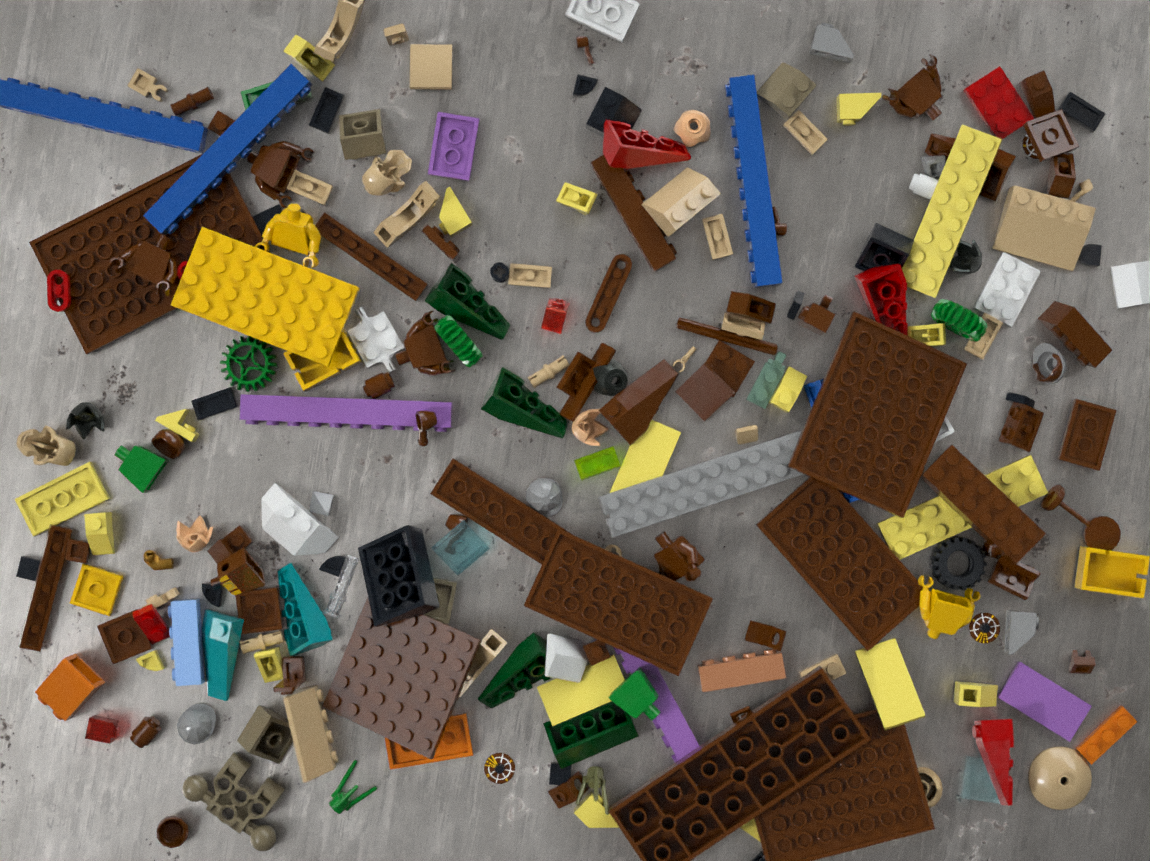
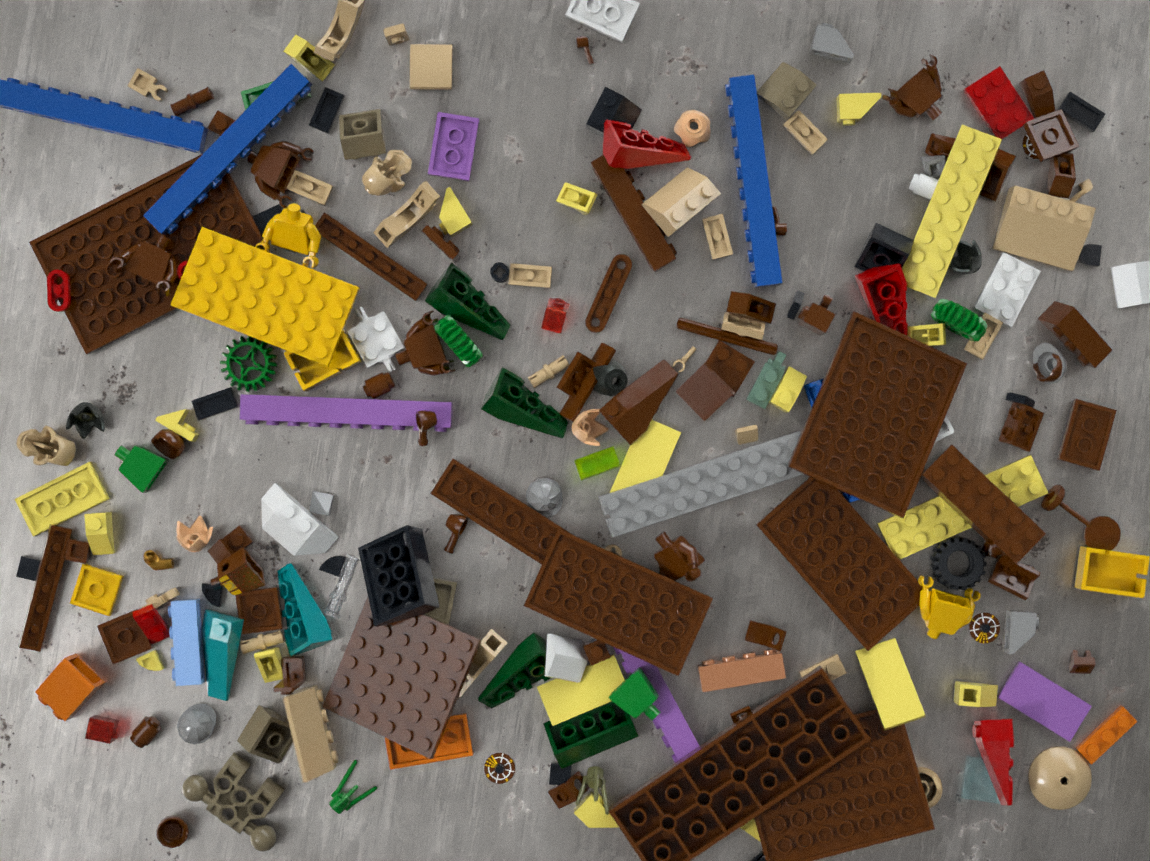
(460, 547): clear light blue tile -> none
(584, 85): black tile -> none

